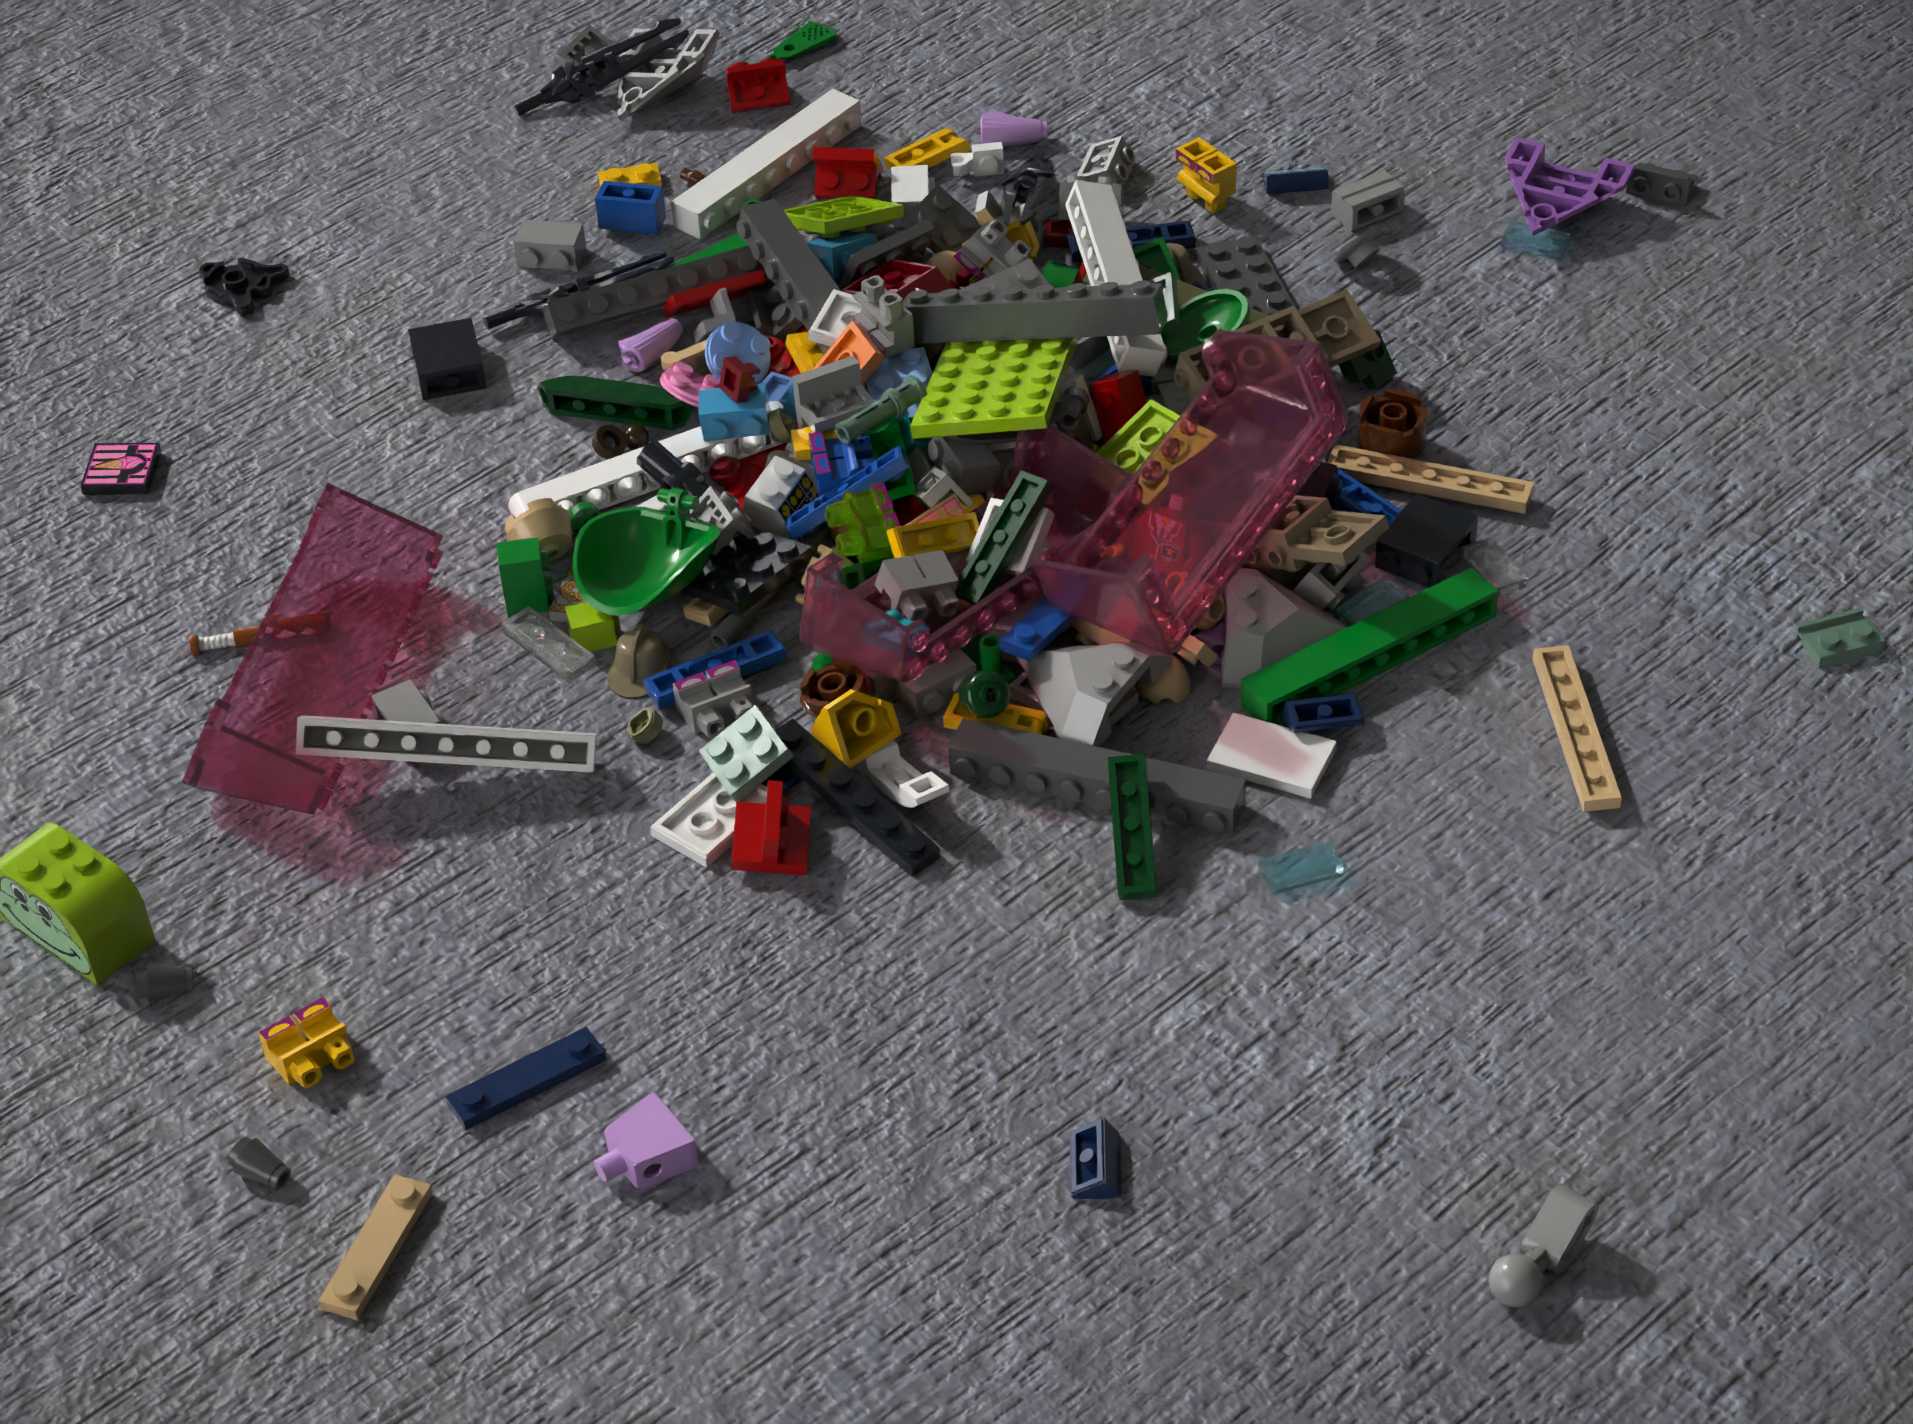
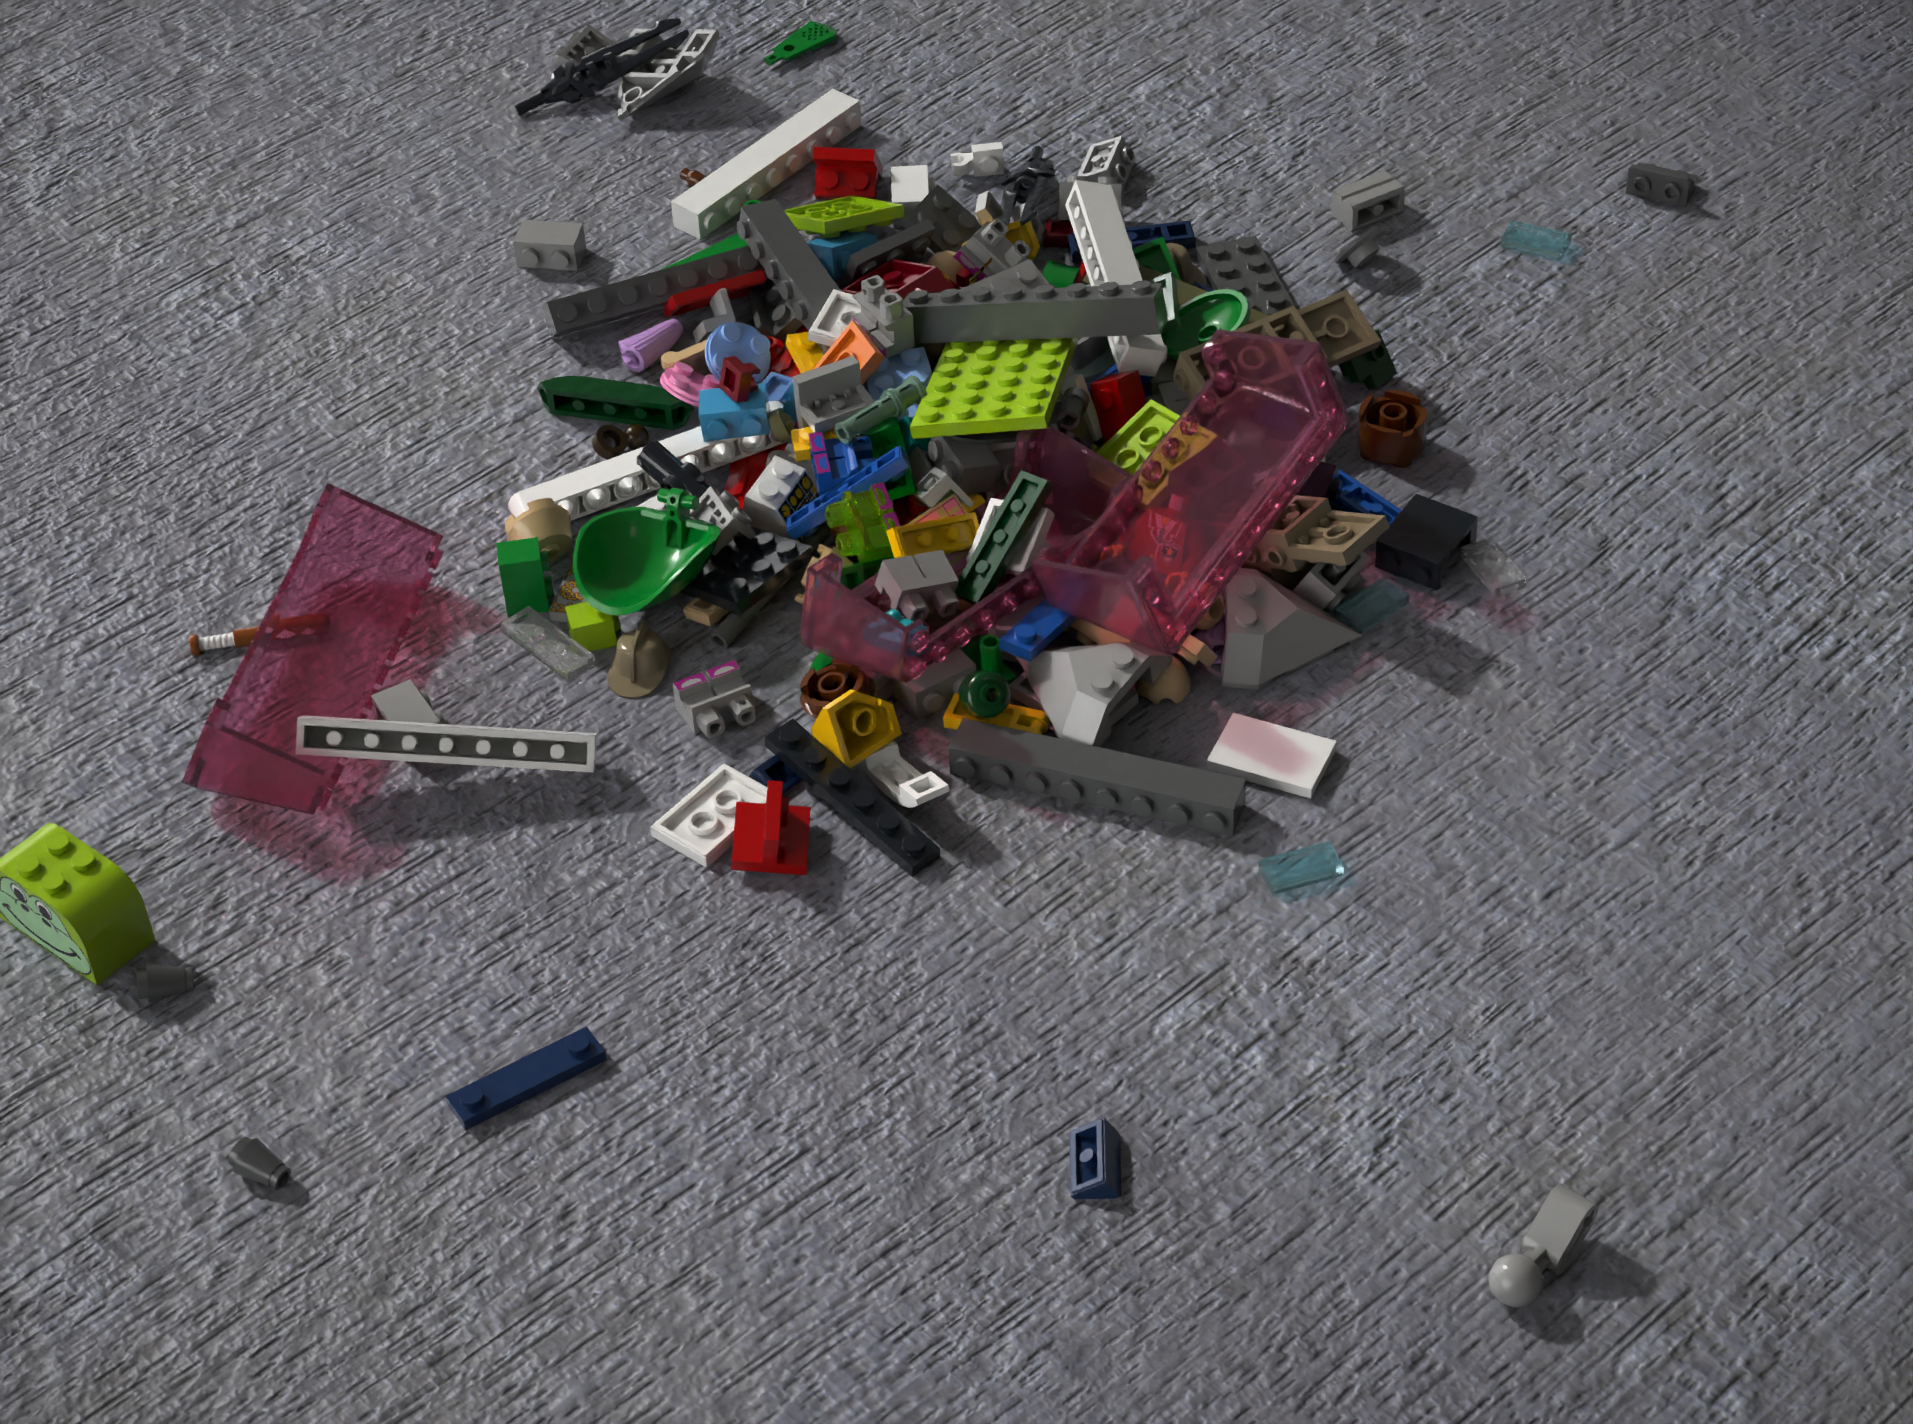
(120, 468): tile -> none
(241, 283): black tile -> none
(306, 1045): yellow hips -> none
(375, 1247): tan plate -> none
(447, 359): black panel -> none
(536, 301): black sword -> none
(581, 514): green tile -> none
(630, 207): blue brick -> none
(641, 174): yellow plate -> none
(644, 725): olive tile -> none
(647, 1145): lavender torso -> none
(725, 471): dark red plate -> none
(746, 753): plate -> none
(749, 654): blue plate -> none
(757, 85): red bracket -> none
(929, 150): yellow plate -> none
(1011, 129): lavender piece -> none
(1132, 827): dark green plate -> none
(1206, 173): yellow hips -> none
(1295, 180): dark blue slope -> none
(1322, 713): dark blue slope -> none
(1371, 645): green brick -> none
(1433, 479): tan plate -> none
(1557, 192): medium lavender wedge -> none
(1576, 729): tan plate -> none
(1839, 637): sand green plate -> none

